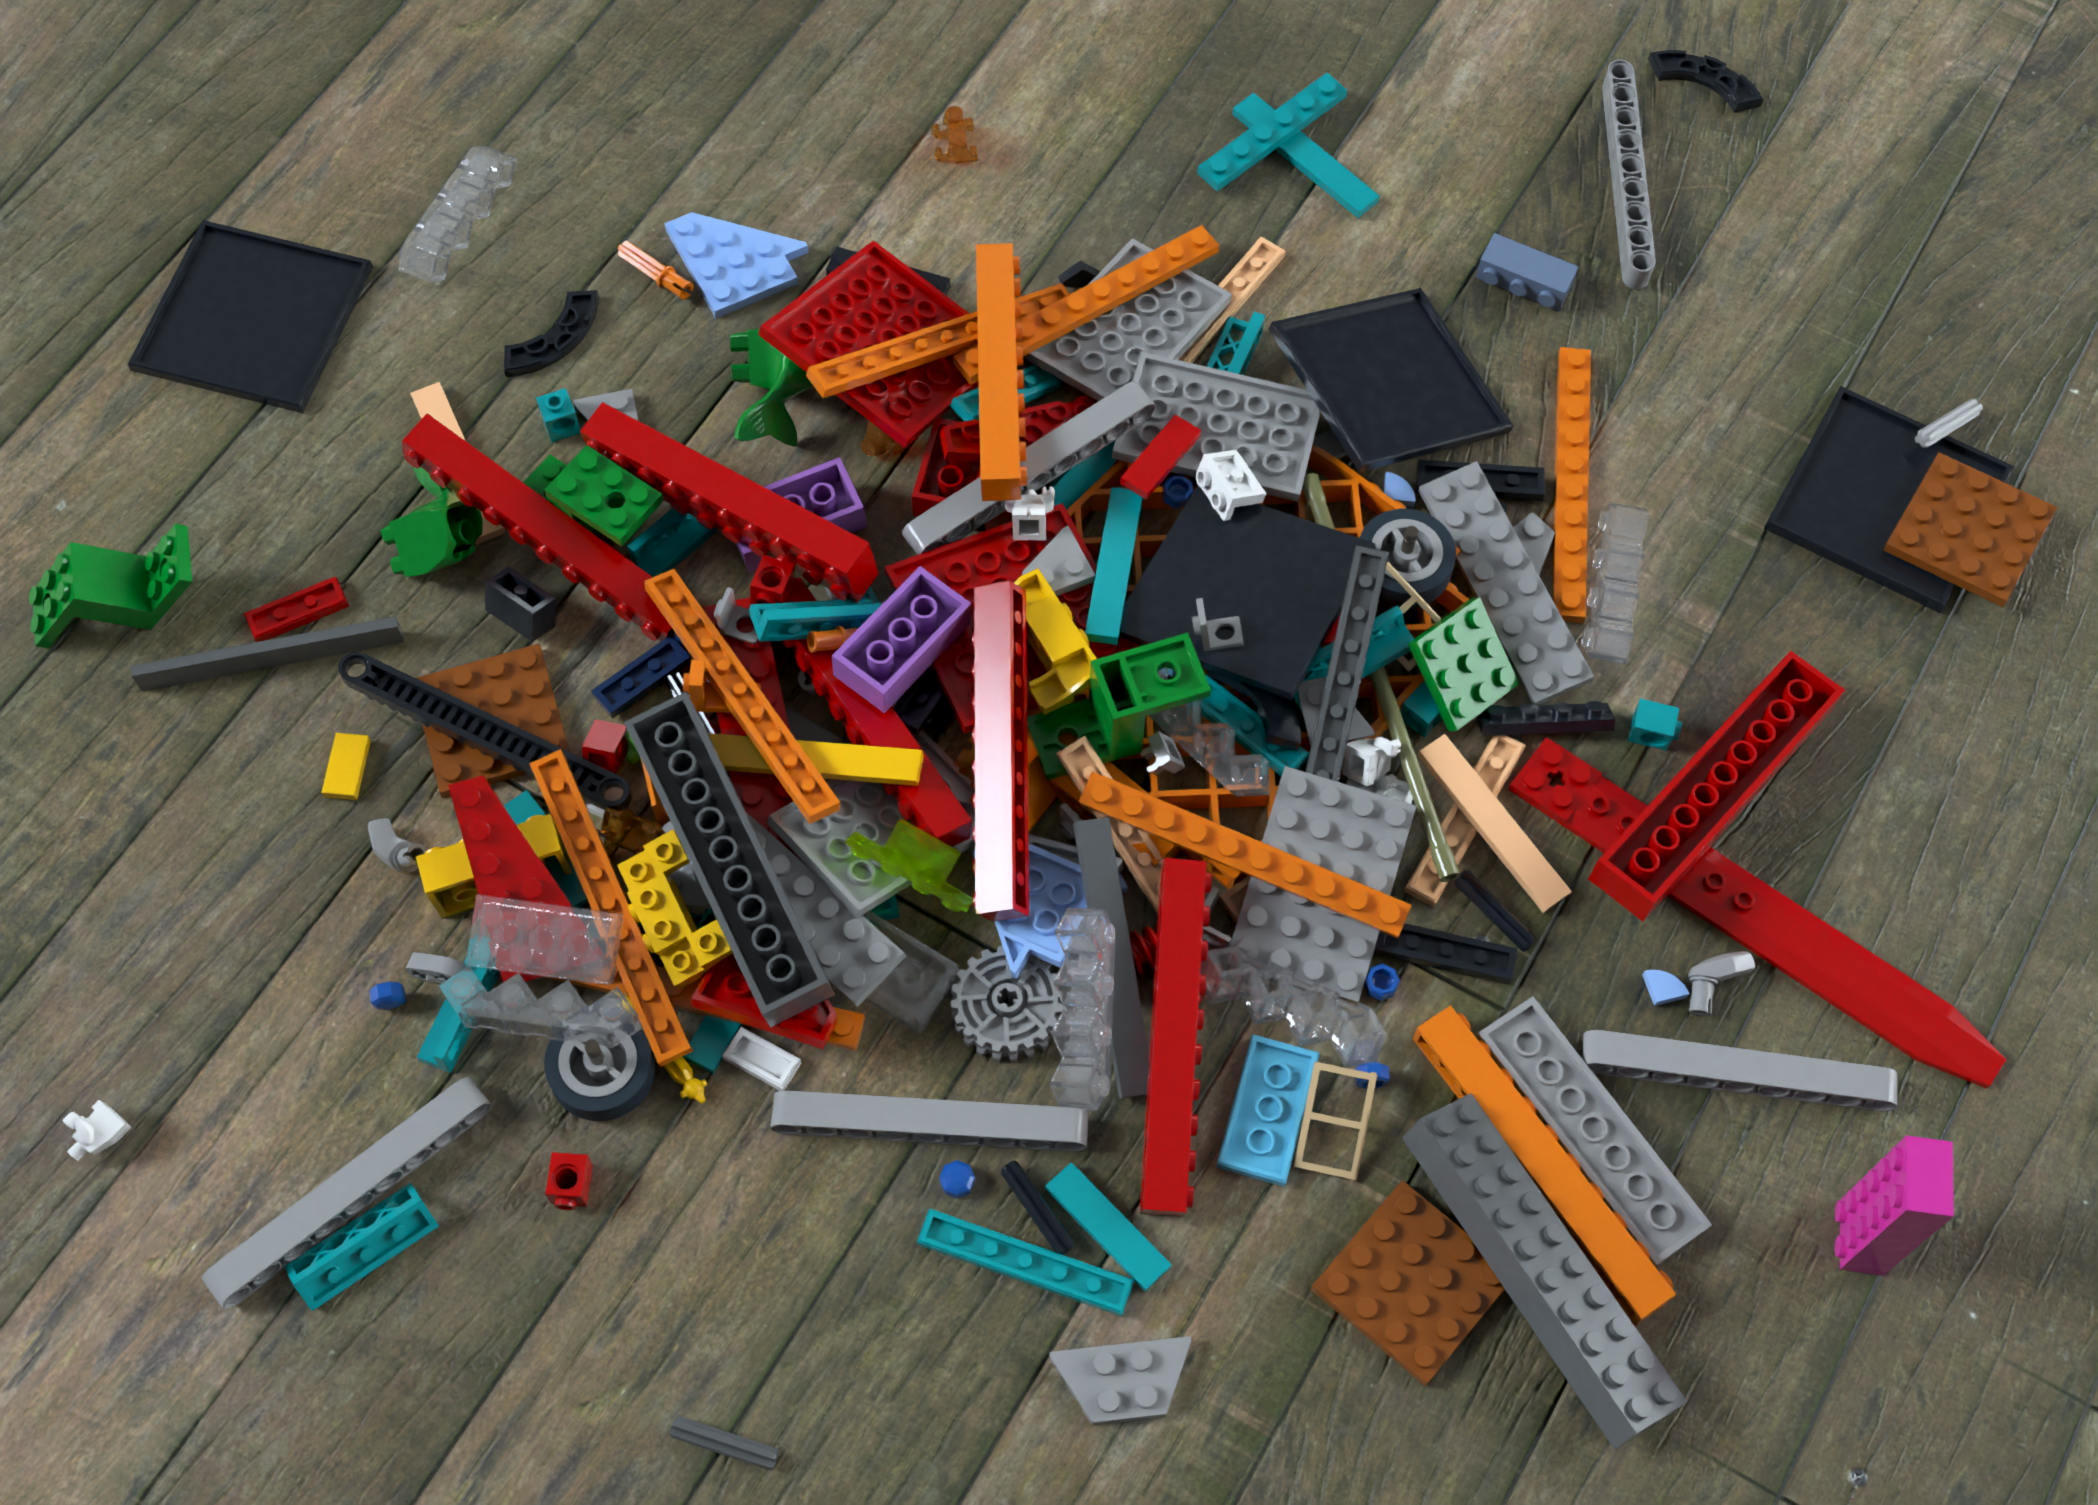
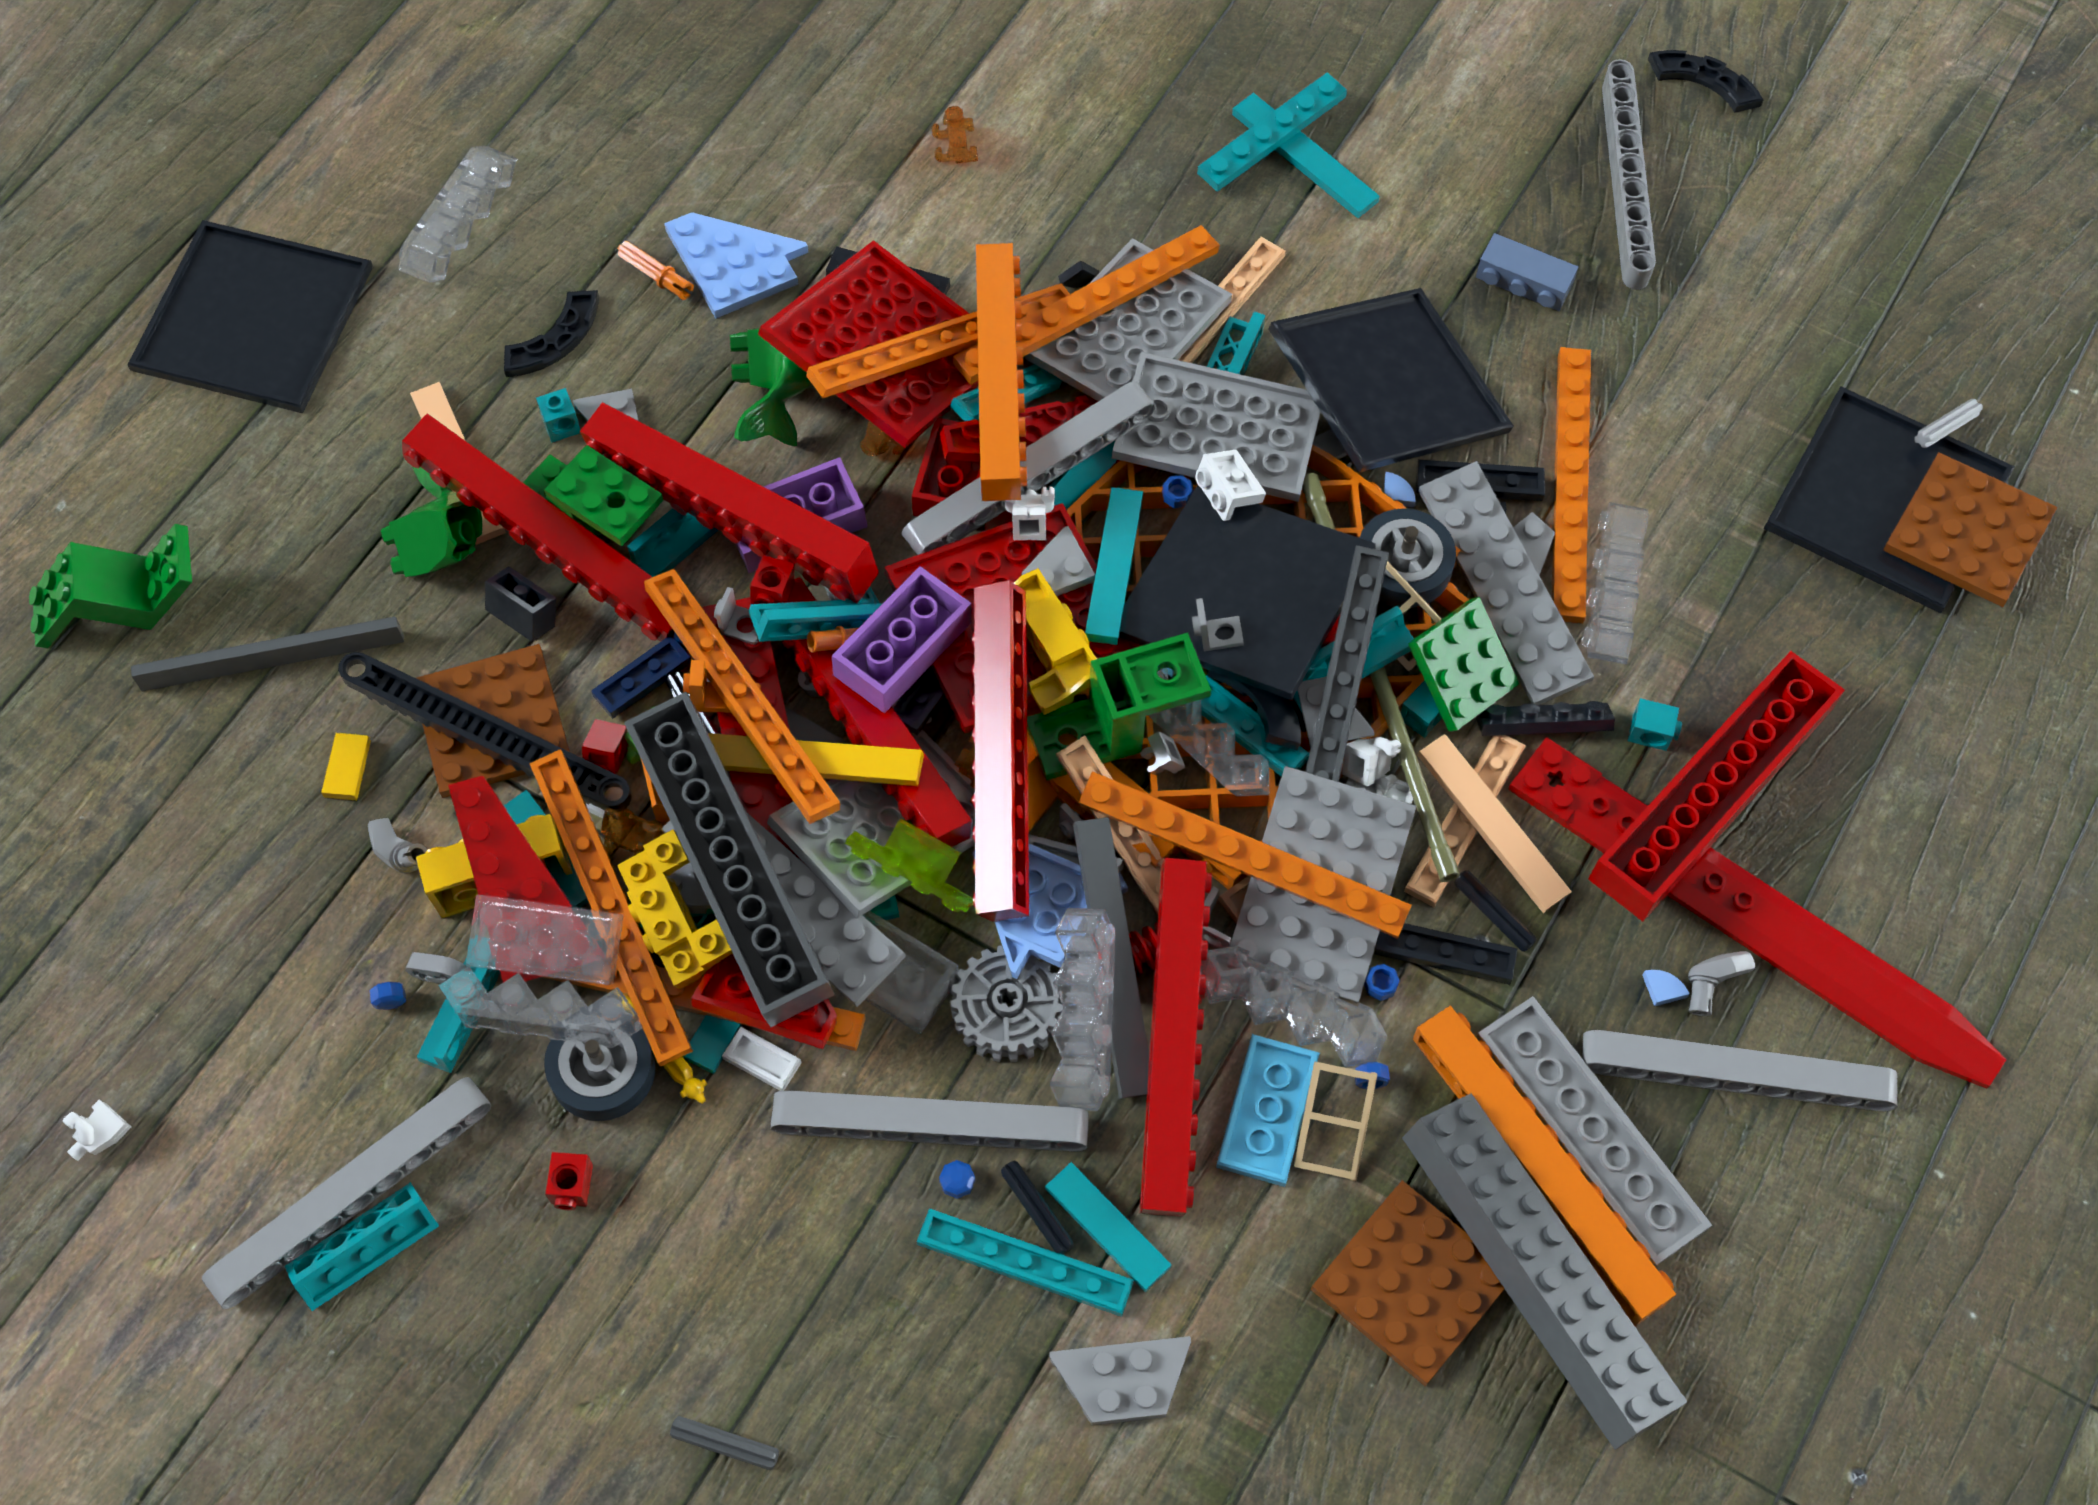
(296, 610): red tile -> none
(1160, 456): red tile -> none
(1896, 1206): dark pink brick -> none

